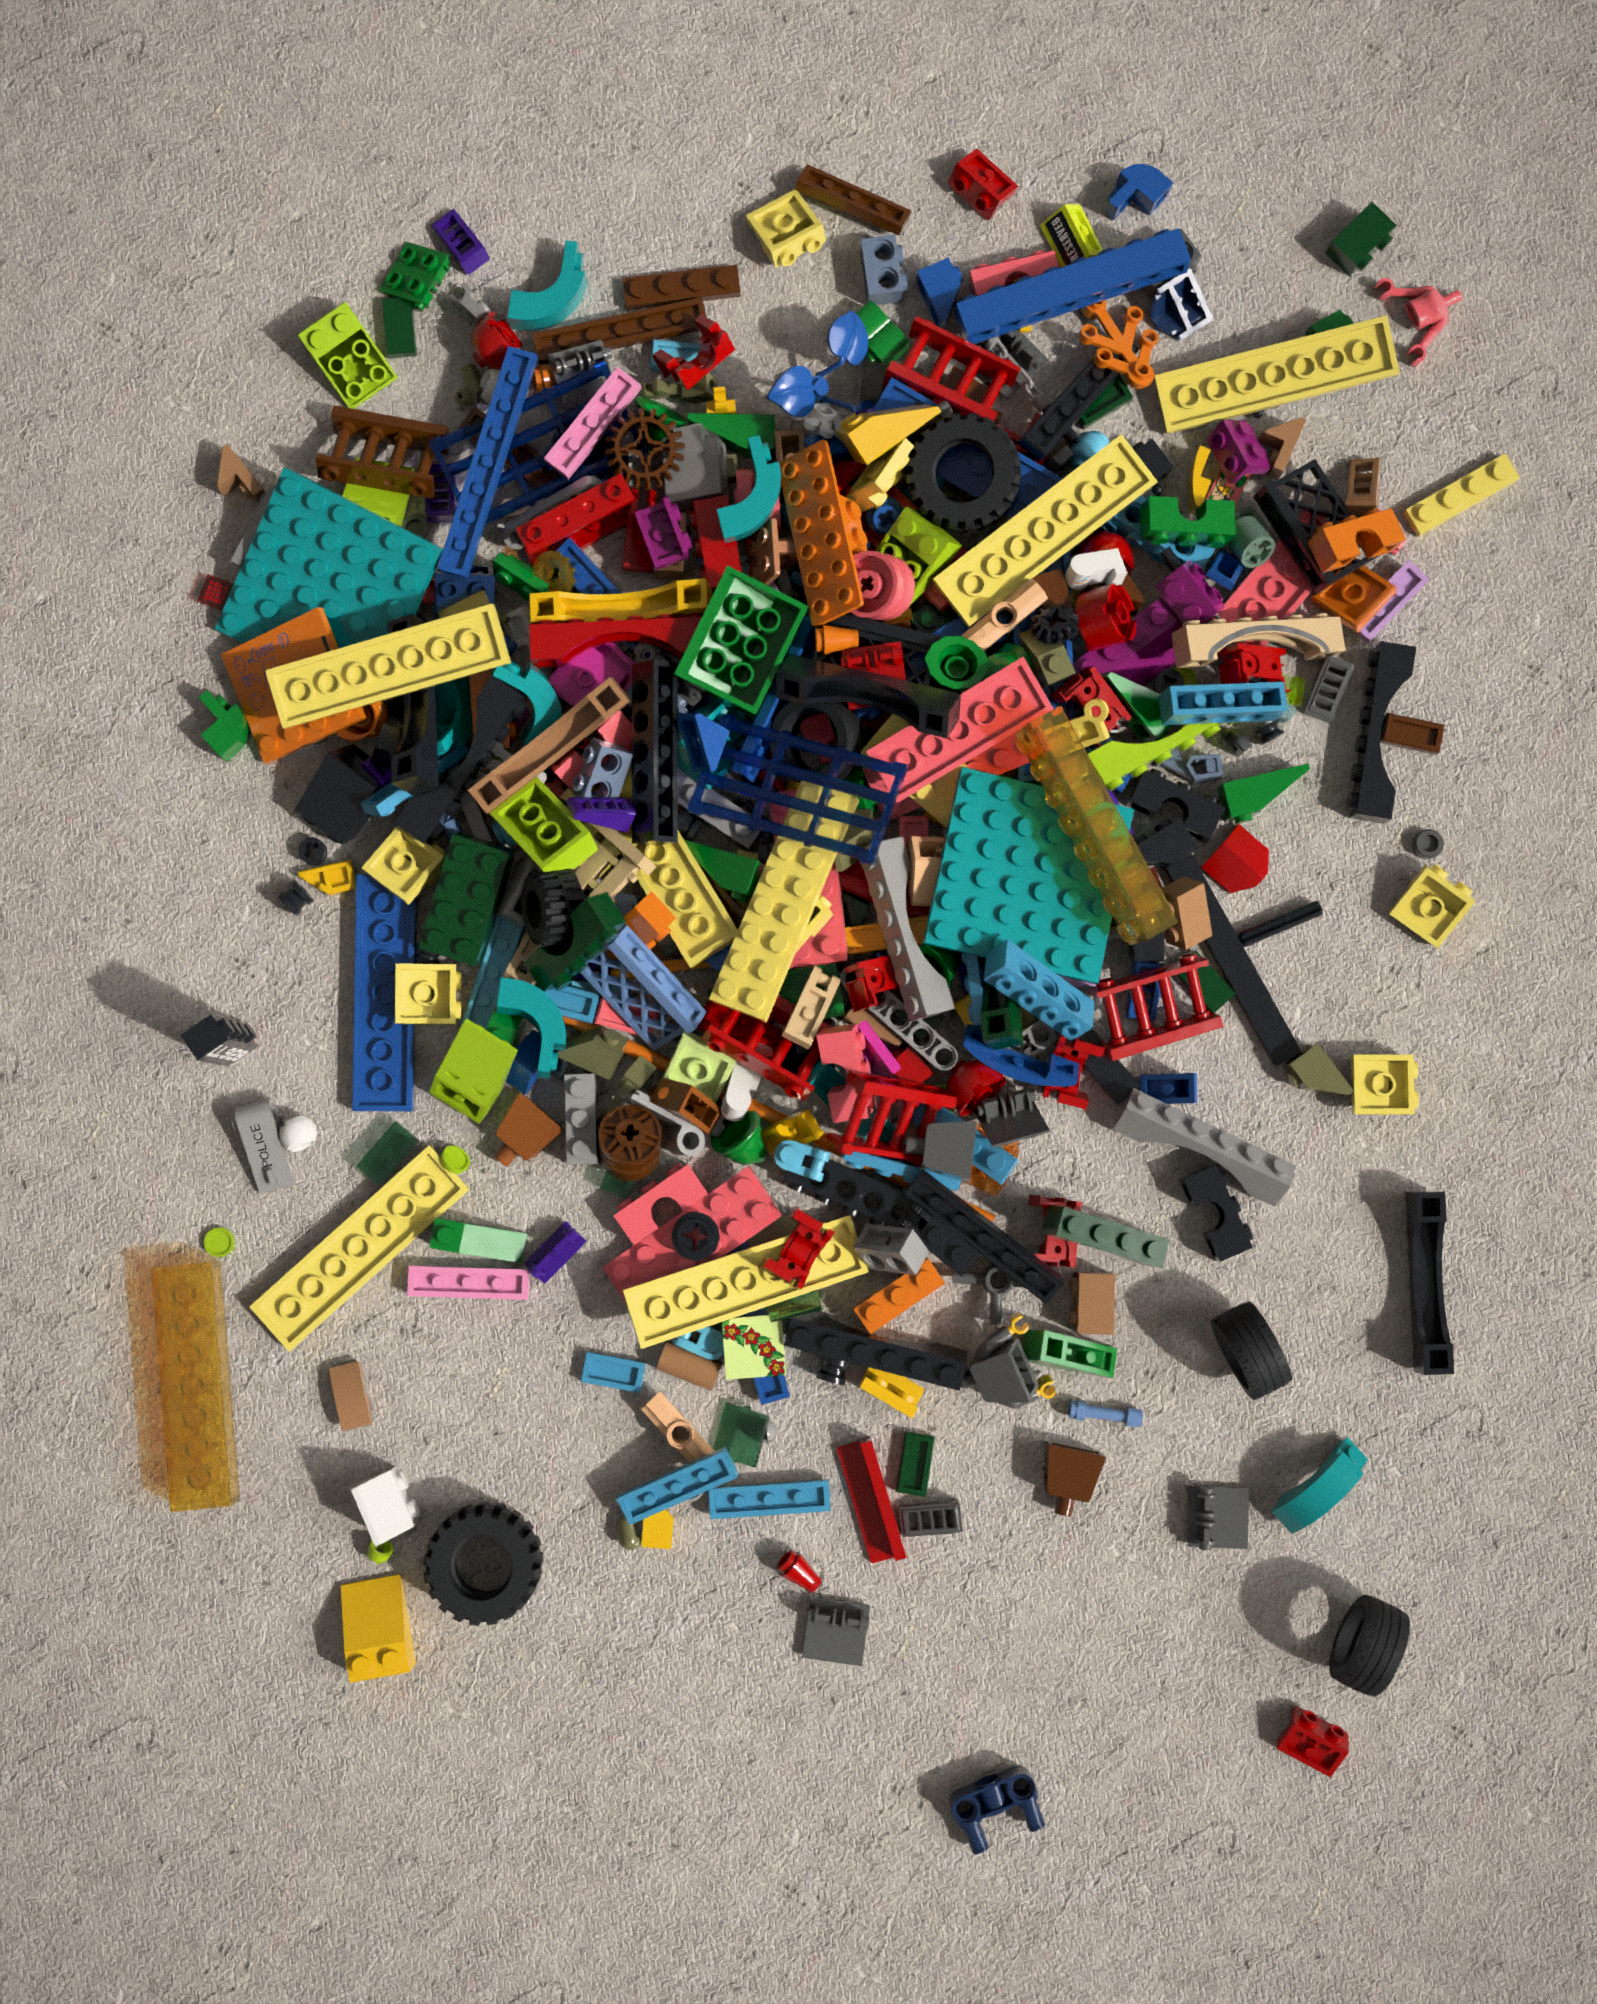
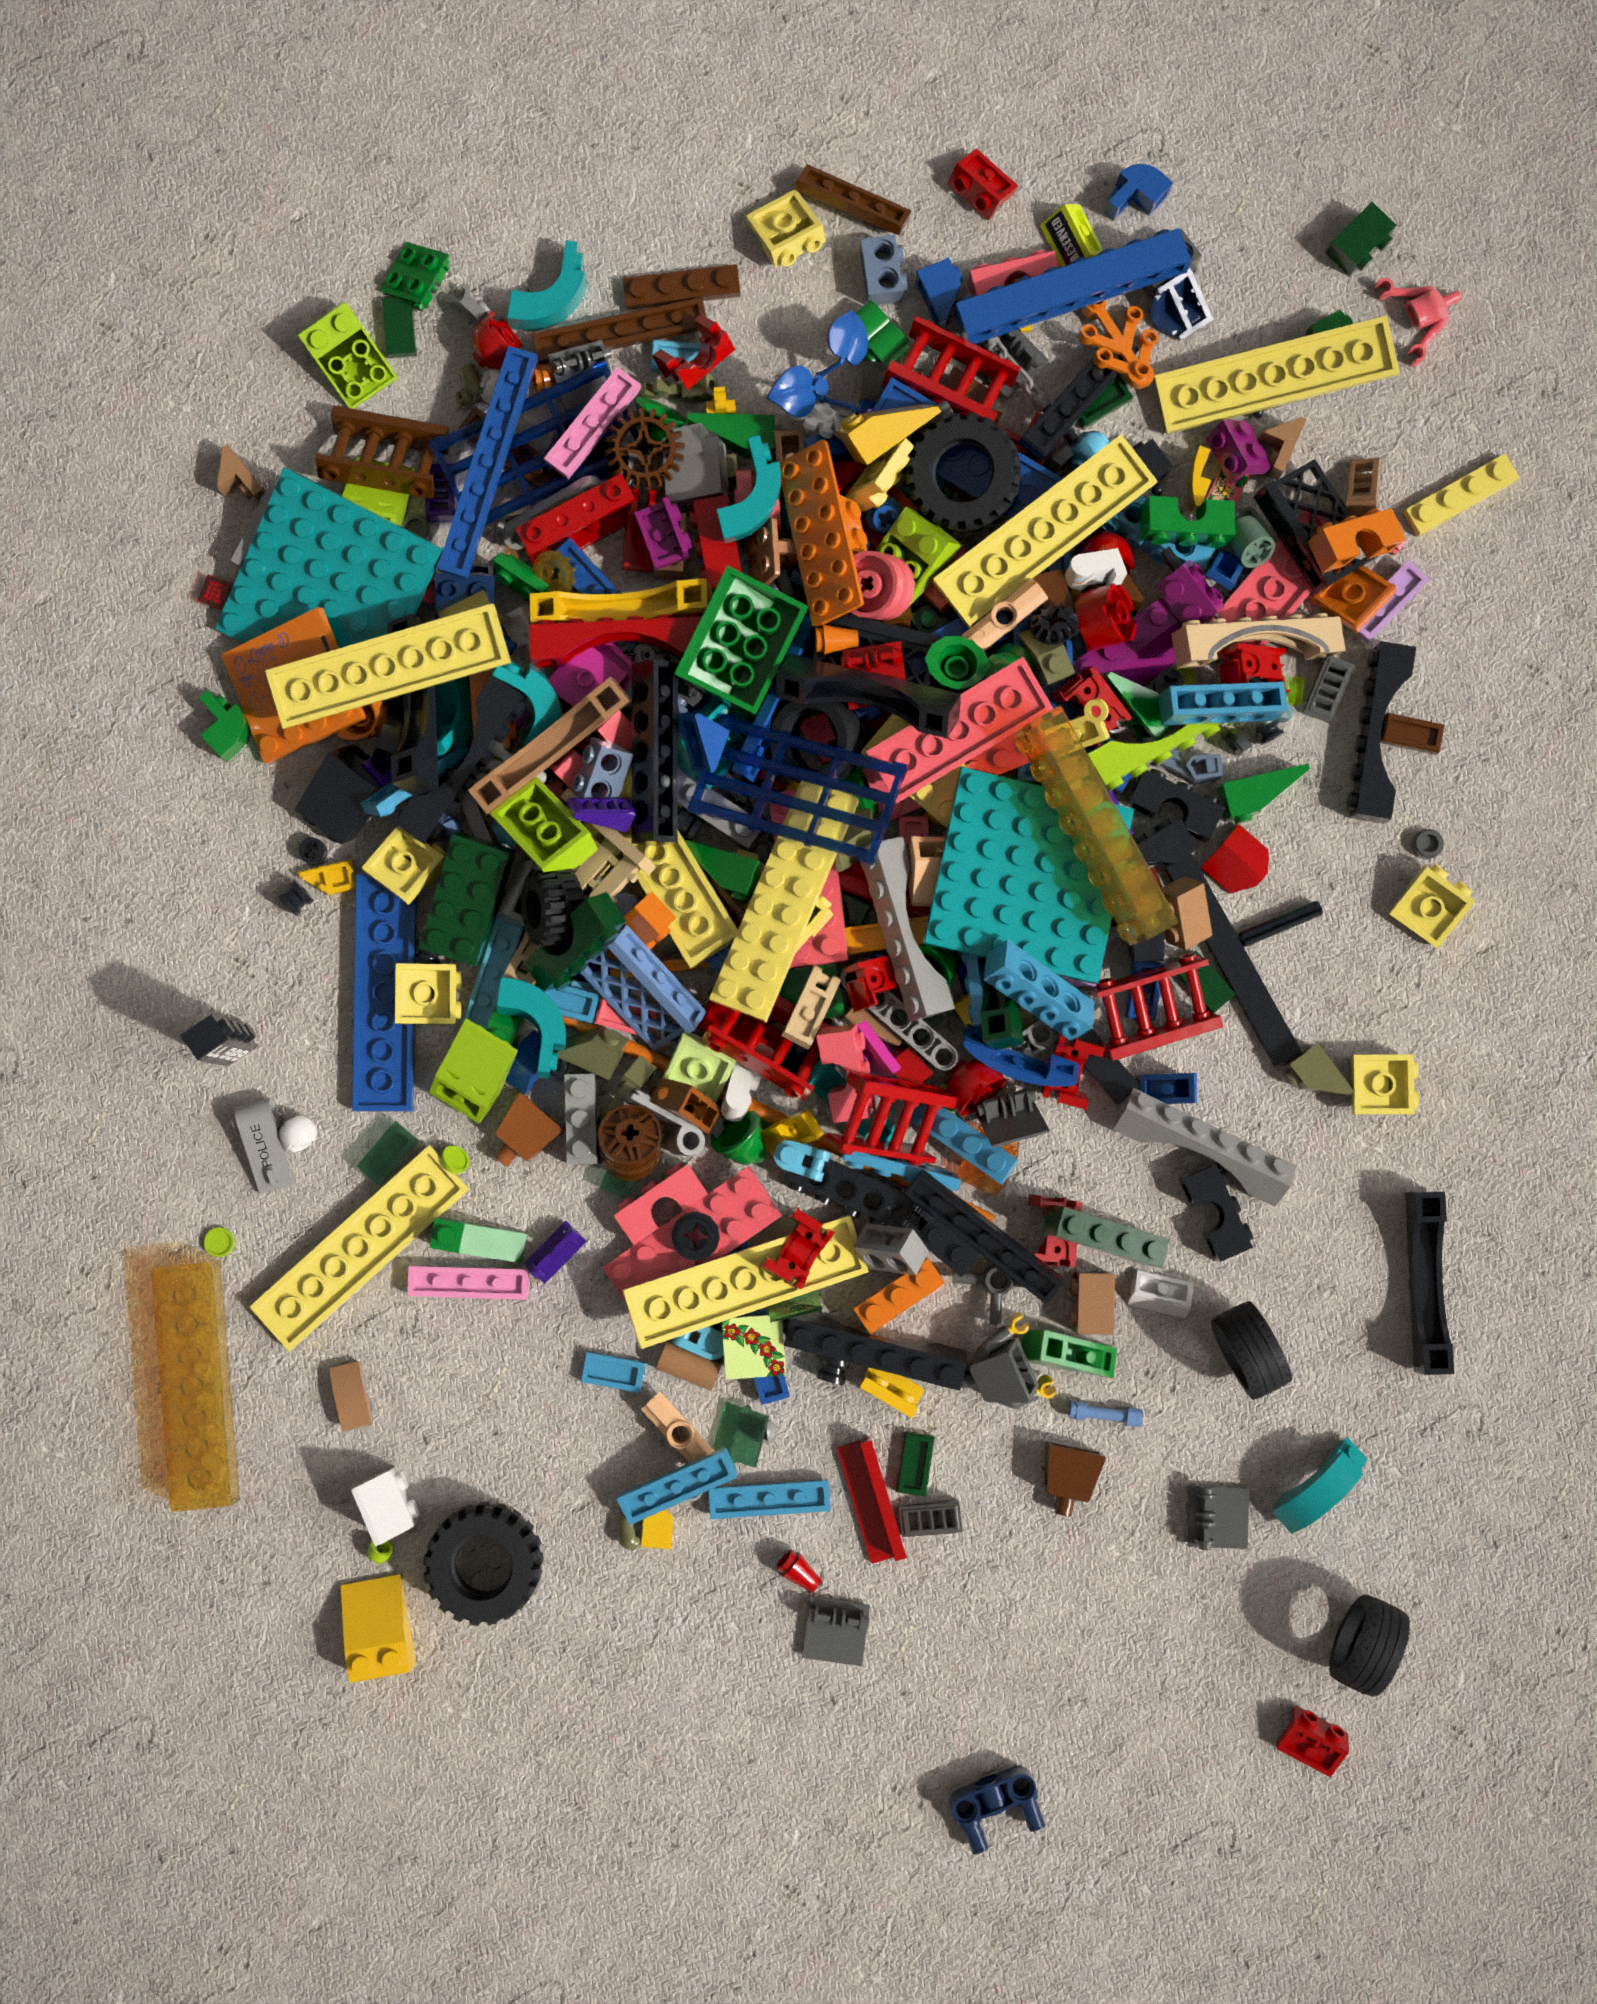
(472, 255): dark purple slope -> none
(946, 1148): dark grey torso -> none
(1161, 1294): none -> white slope

